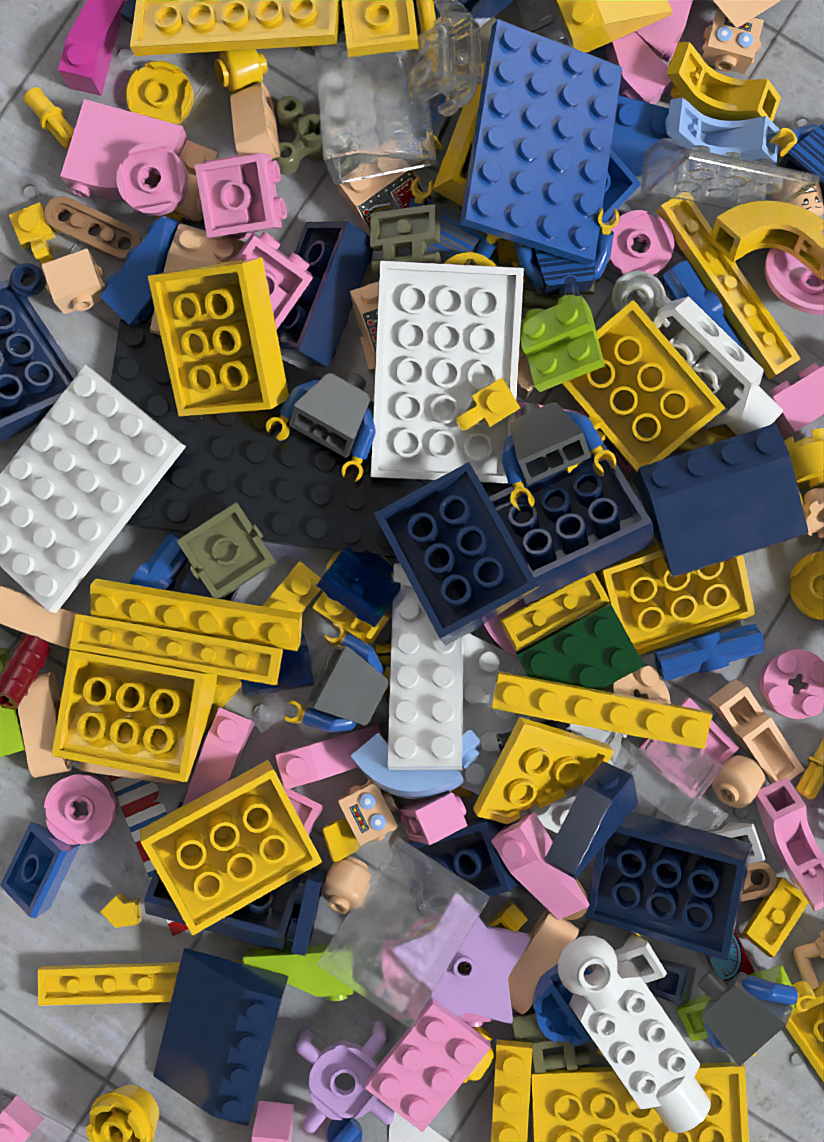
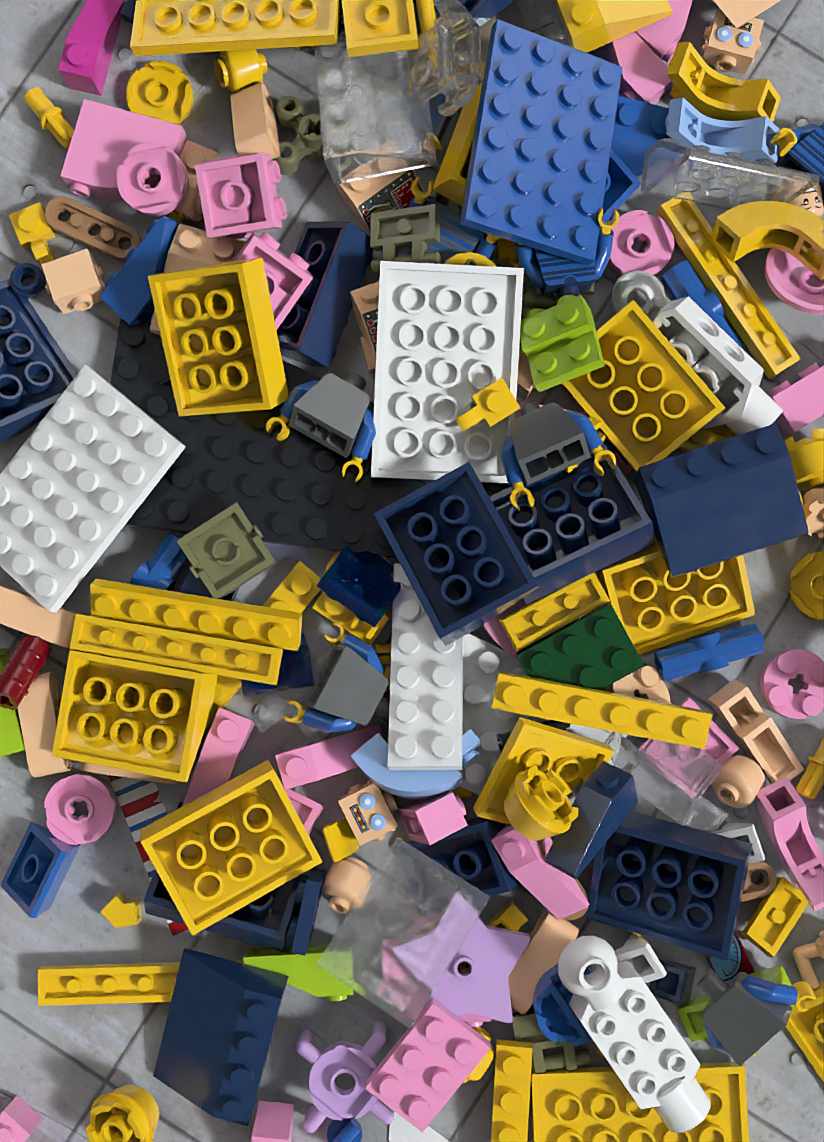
(539, 804): none -> yellow cone

